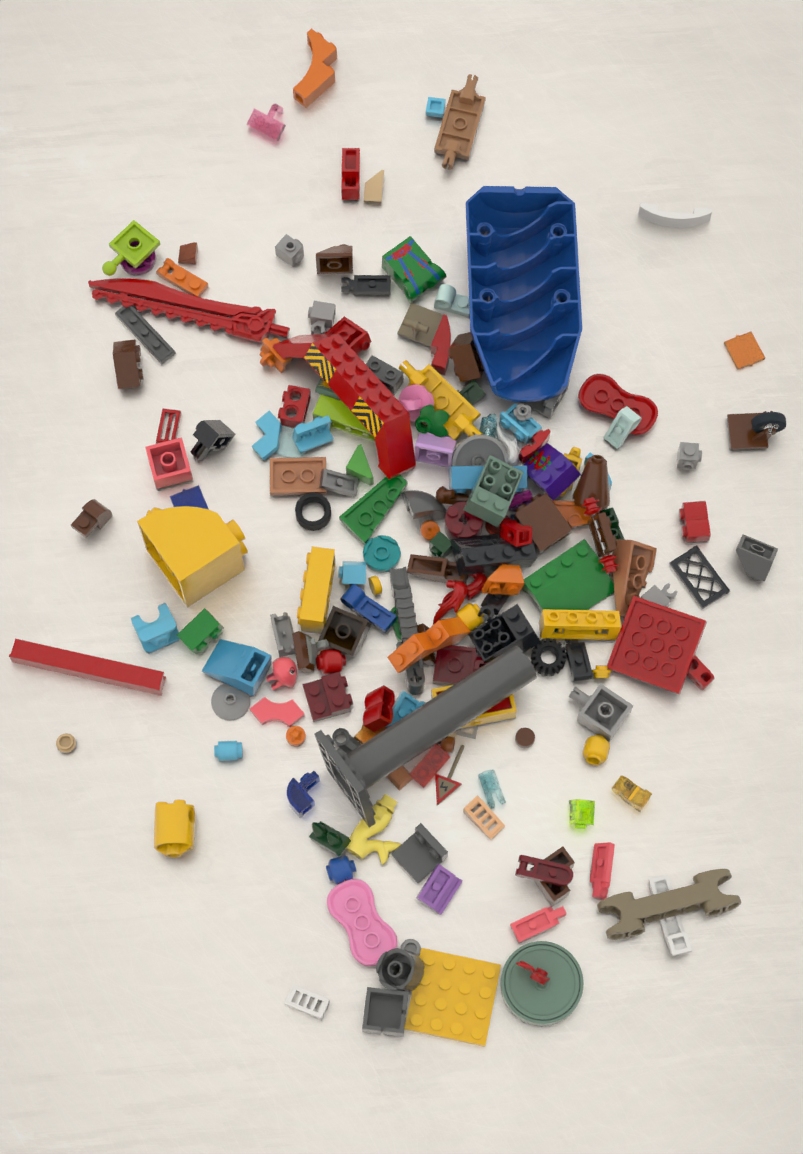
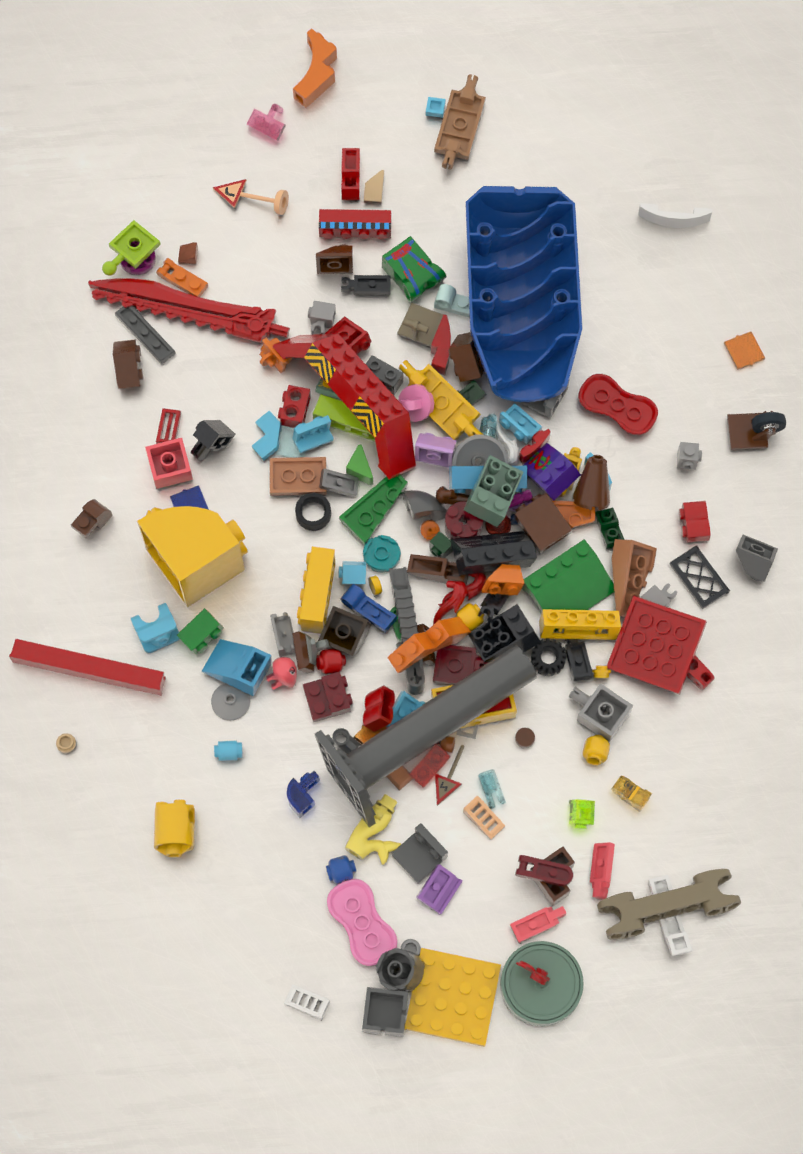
(232, 192): none -> light nougat piece
(269, 711): coral tile -> none
(289, 250): light grey brick -> none
(295, 736): orange tile -> none
(329, 838): dark green tile -> none
(354, 223): none -> red brick
(434, 419): green plate -> none
(515, 533): red leg -> none
(522, 416): light grey plate -> none
(601, 534): plate -> none
(622, 425): light aqua plate -> none

